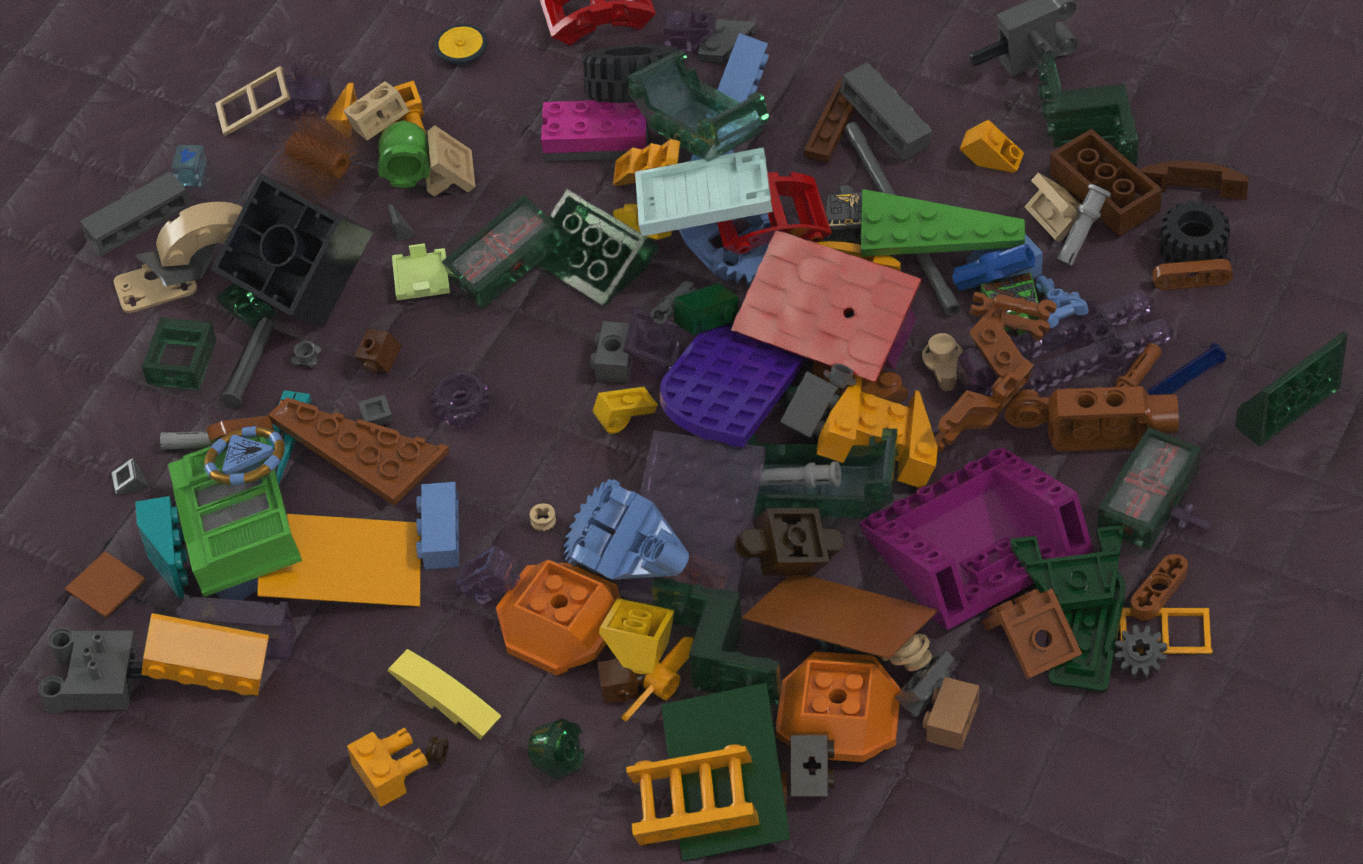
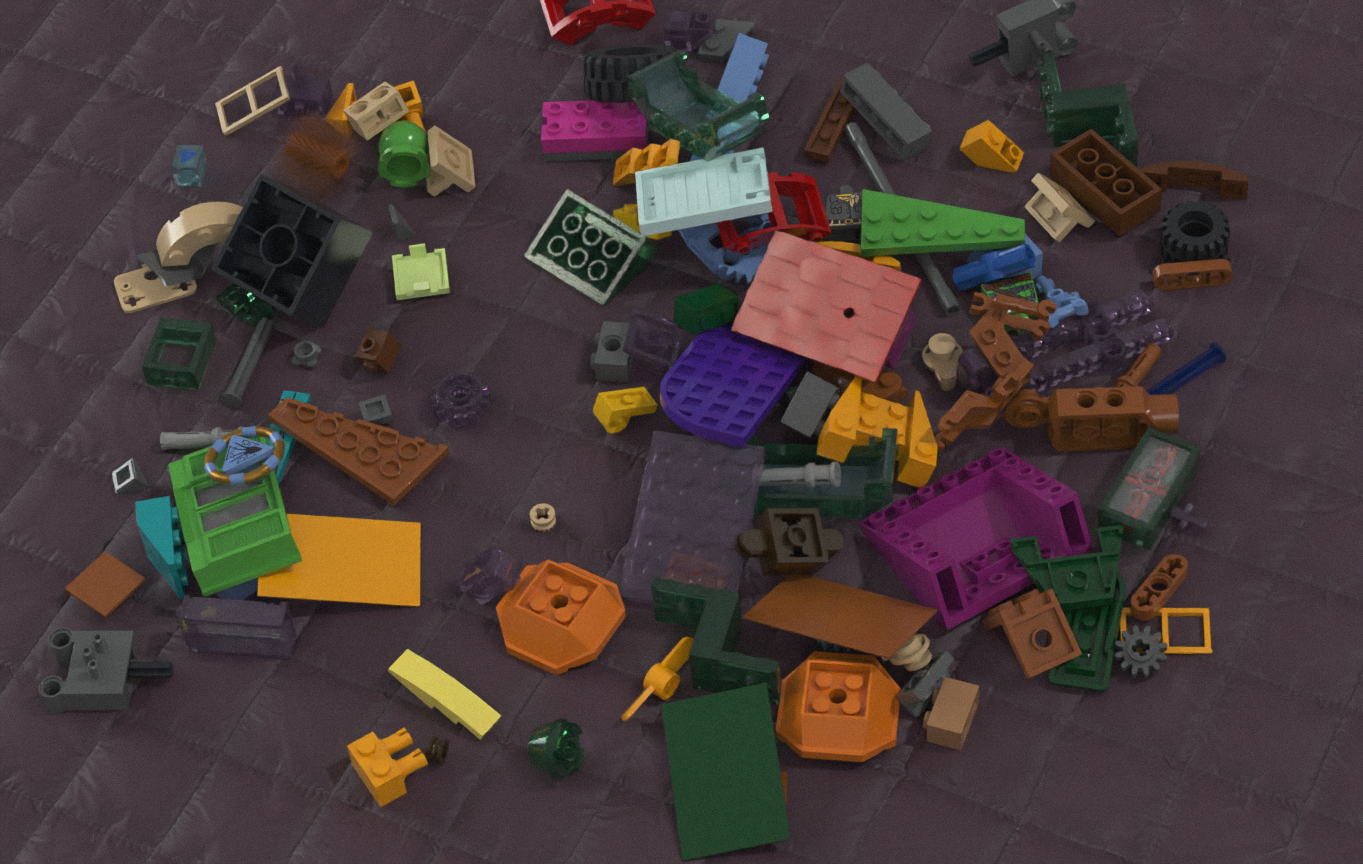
(135, 214): dark grey brick -> none
(204, 654): light orange slope -> none
(222, 428): dark orange beam -> none
(438, 525): medium blue brick -> none
(460, 44): yellow wheel -> none
(502, 251): brick -> none
(618, 682): reddish brown brick -> none
(637, 634): yellow slope -> none
(642, 540): medium blue connector -> none
(666, 304): dark grey pin -> none
(710, 818): light orange fence -> none
(803, 780): dark brown brick -> none
(840, 375): dark grey plate -> none
(1087, 214): light grey pin -> none
(1293, 393): clear green slope -> none

